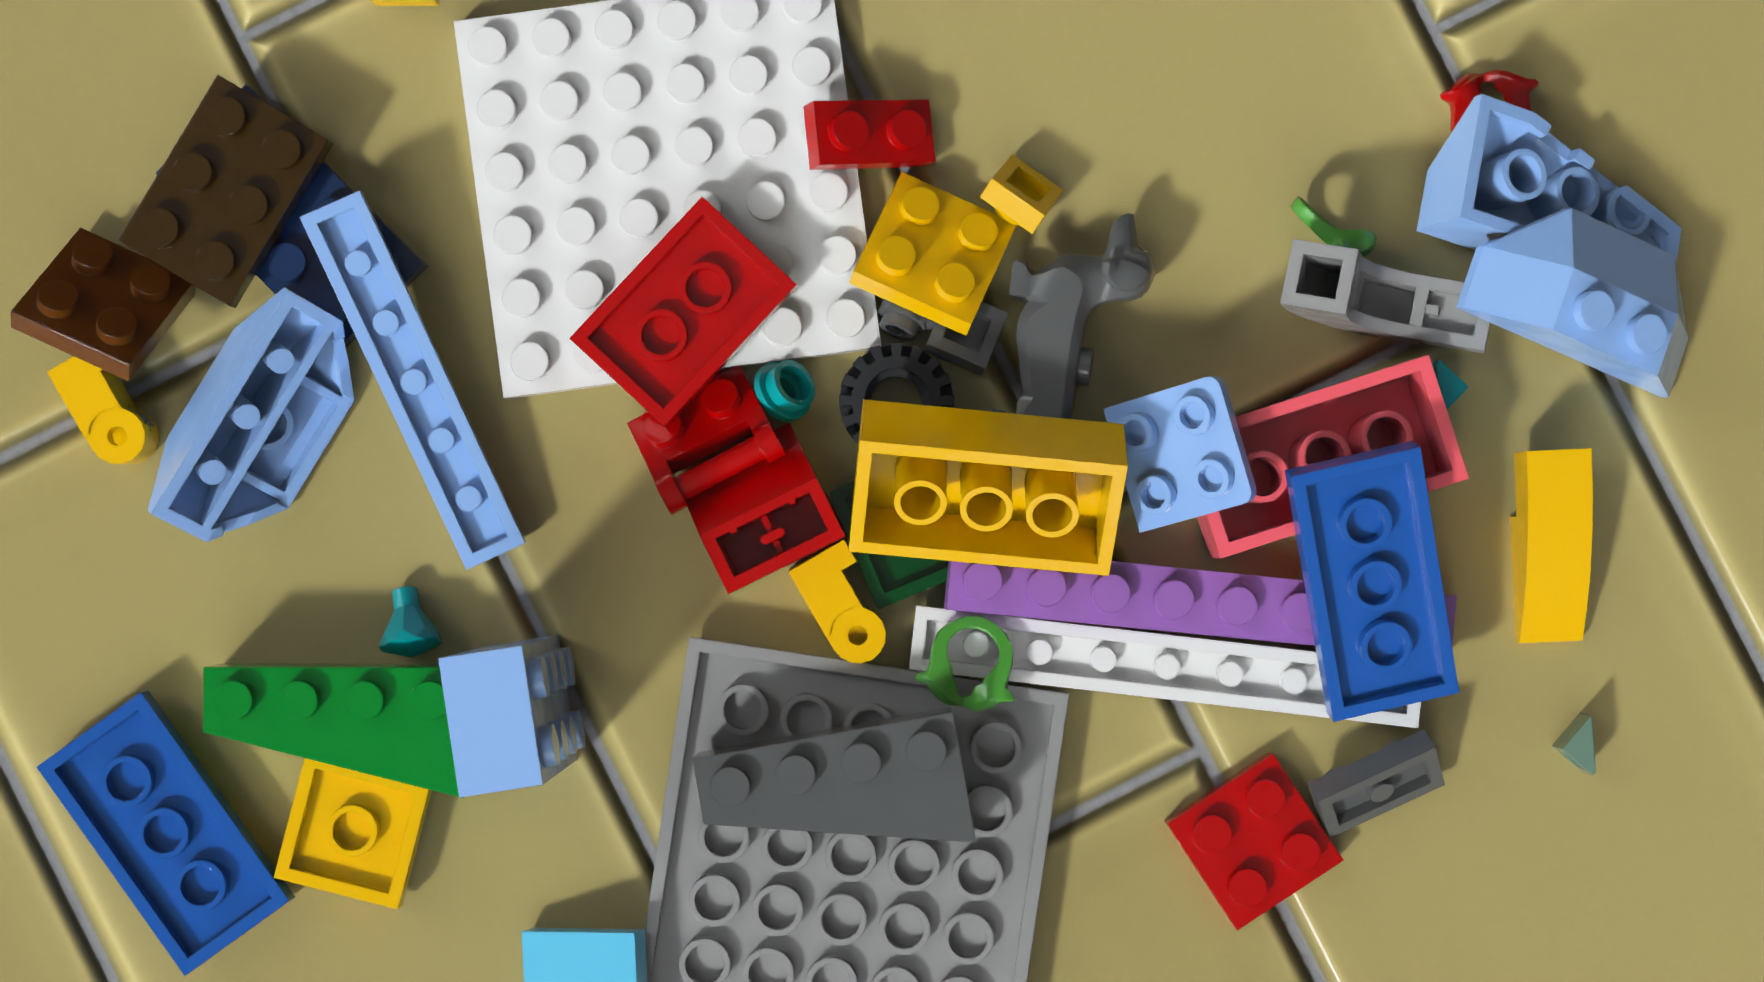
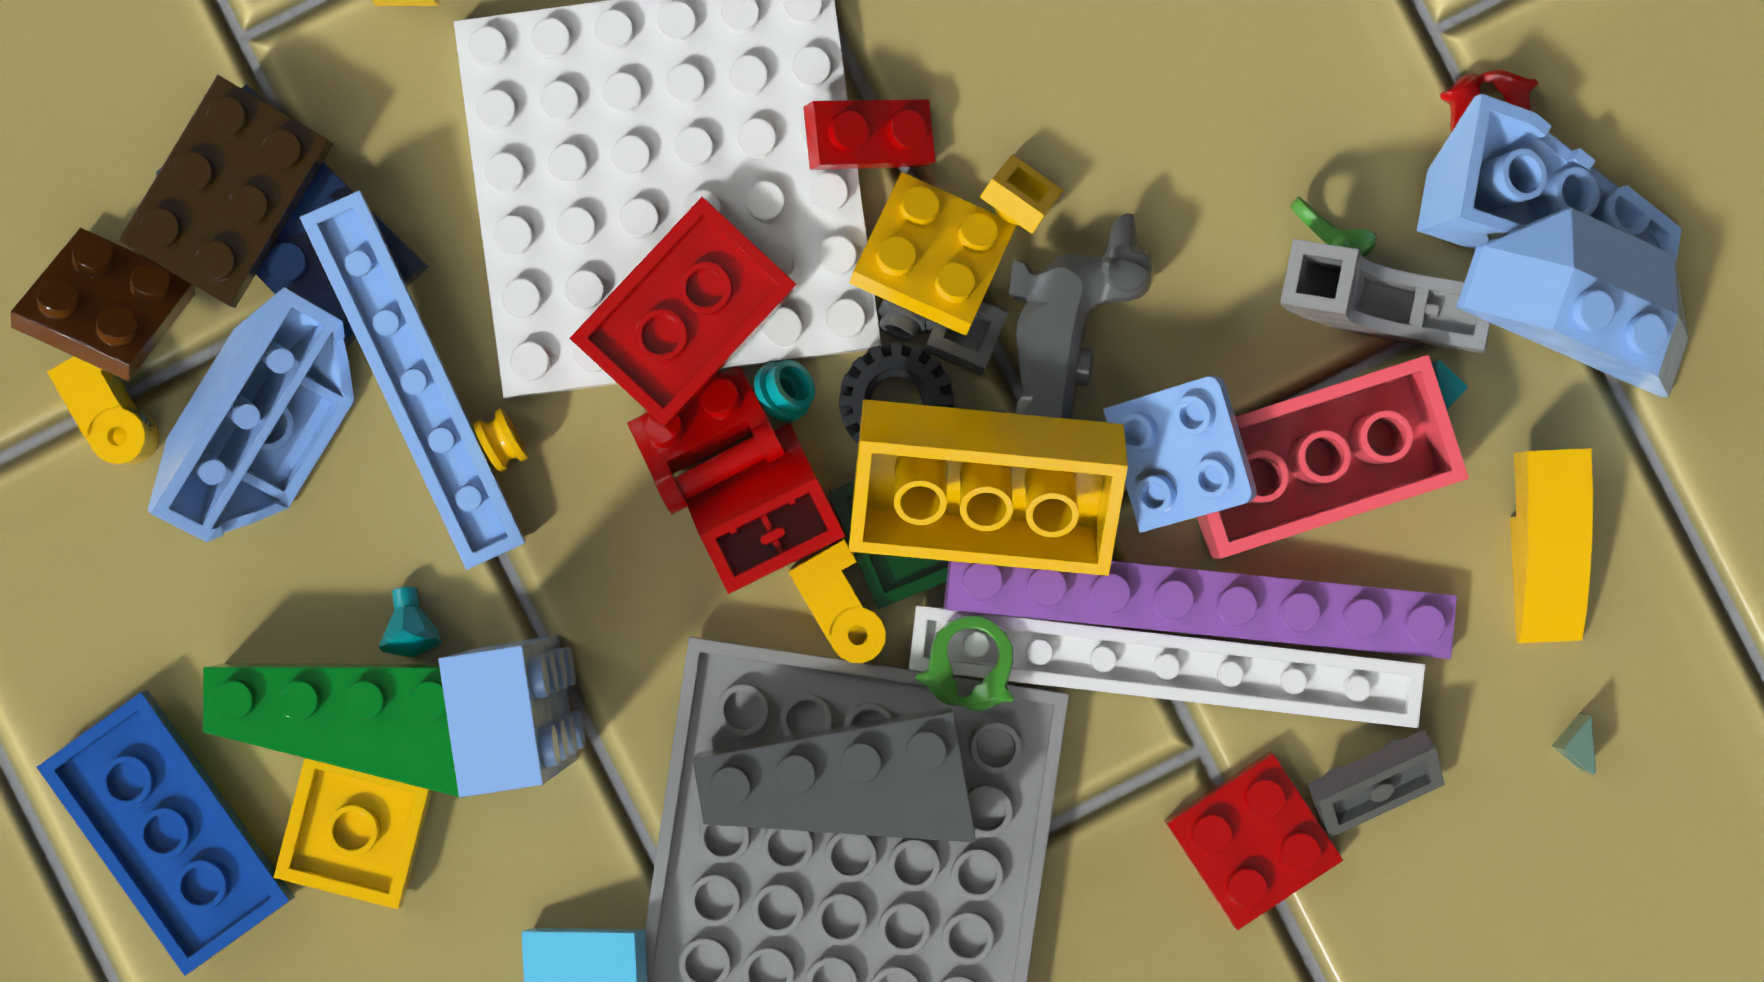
(500, 440): none -> yellow bush
(1372, 580): blue plate -> none

